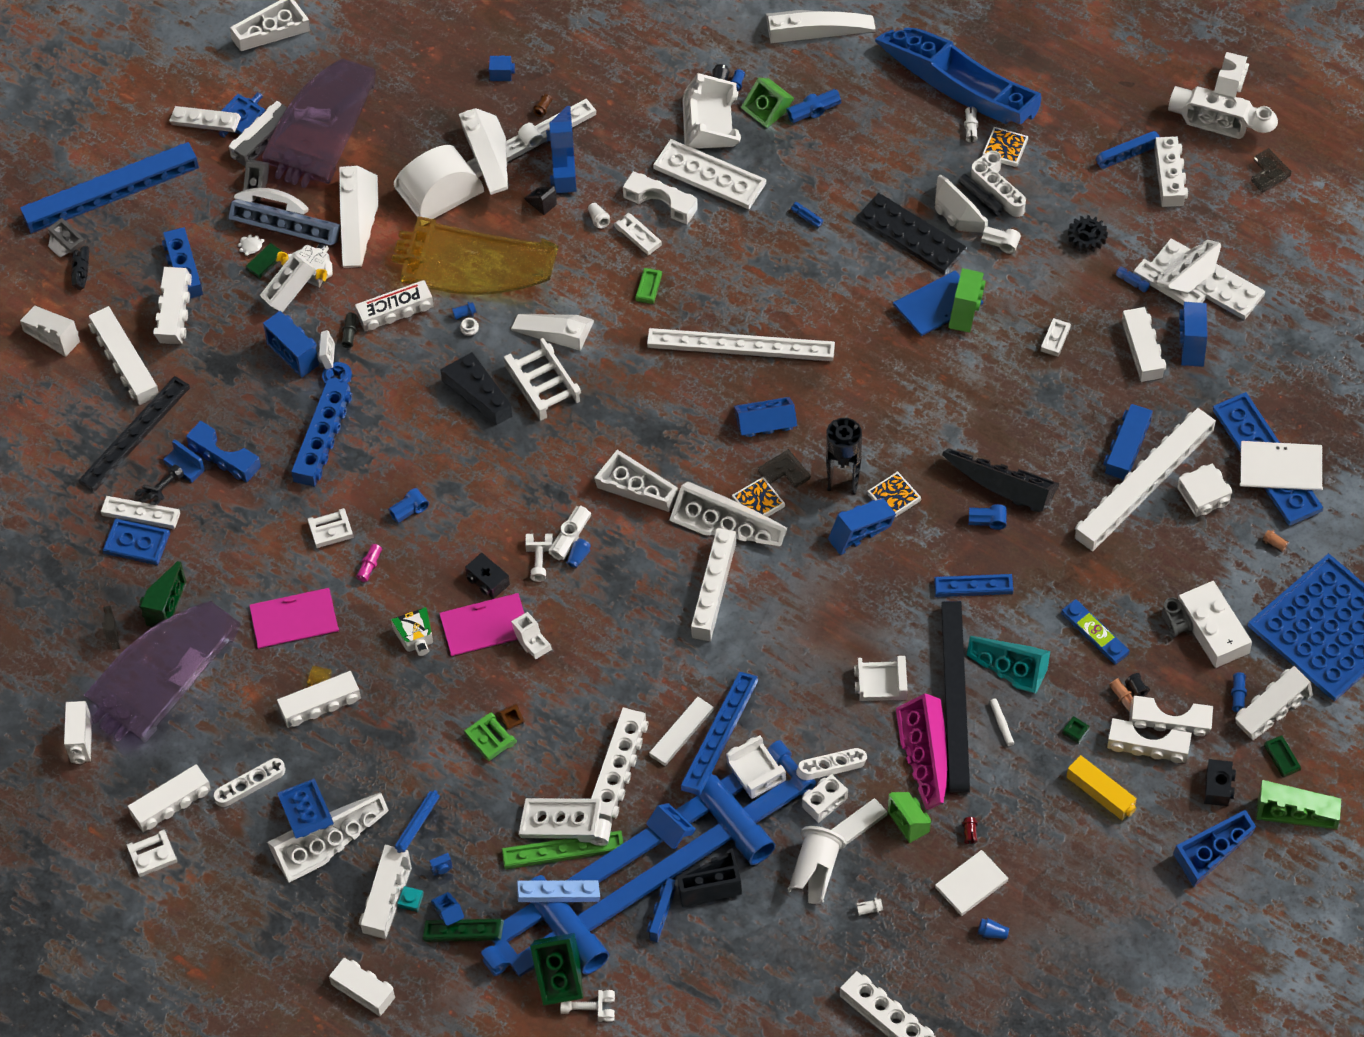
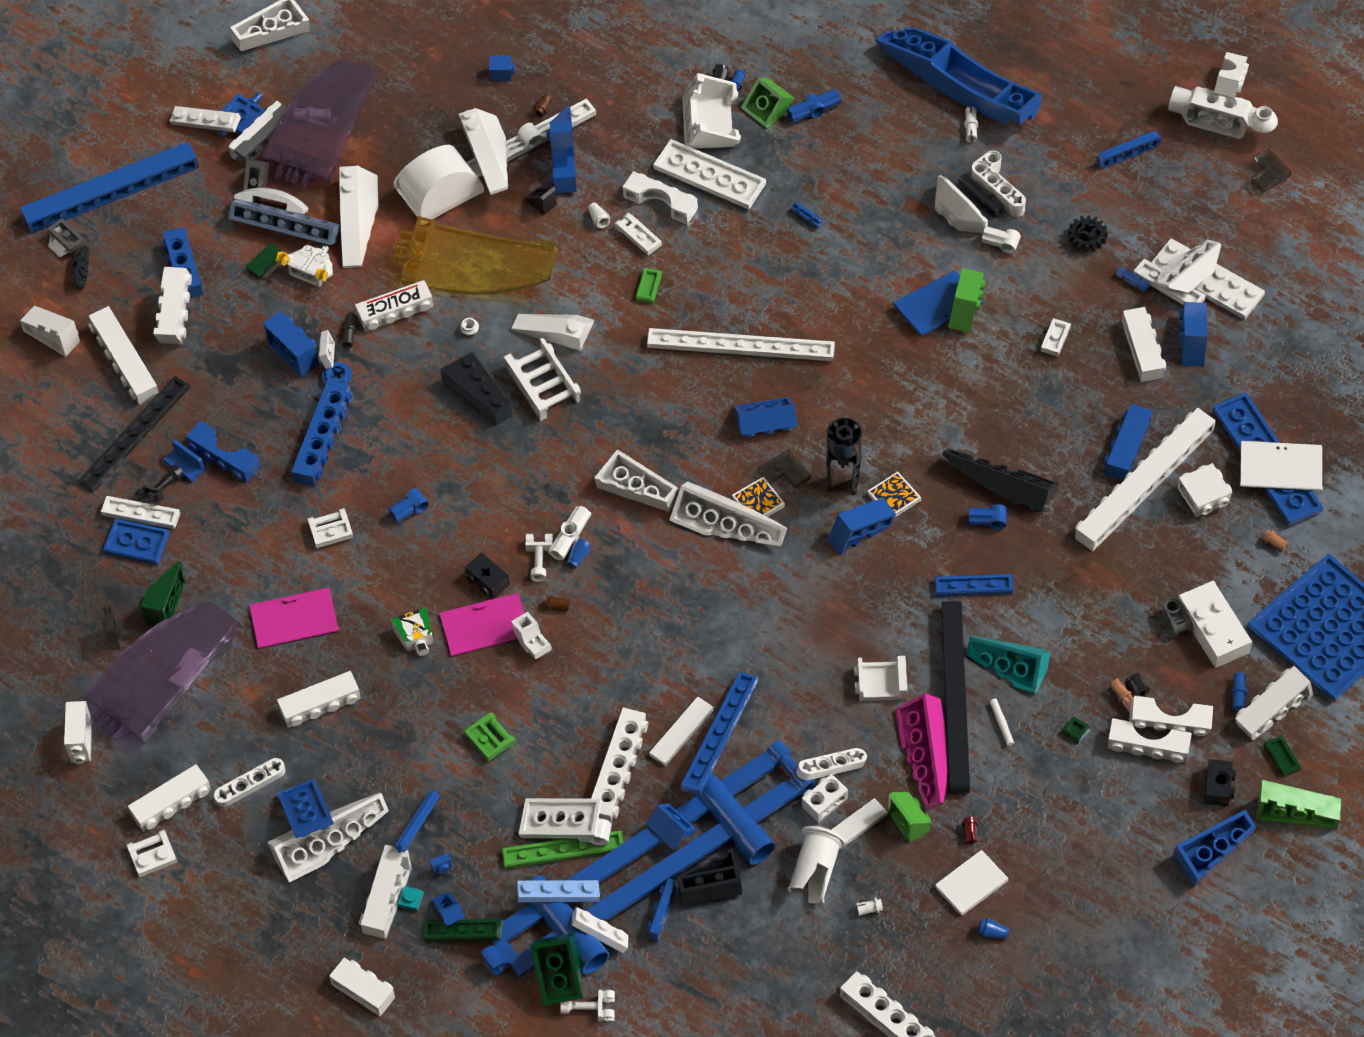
(250, 245): white piece -> none
(288, 282): white brick -> none
(318, 675): clear yellow plate -> none
(369, 562): dark pink pin -> none
(465, 310): blue pin -> none
(511, 716): reddish brown slope -> none
(557, 602): none -> reddish brown pin
(600, 929): none -> white plate
(713, 584): white brick -> none
(755, 767): white panel -> none
(815, 24): white wedge -> none
(911, 233): black plate -> none
(1008, 144): tile -> none
(1095, 632): blue plate -> none
(1101, 788): yellow brick -> none
(1170, 171): white brick -> none

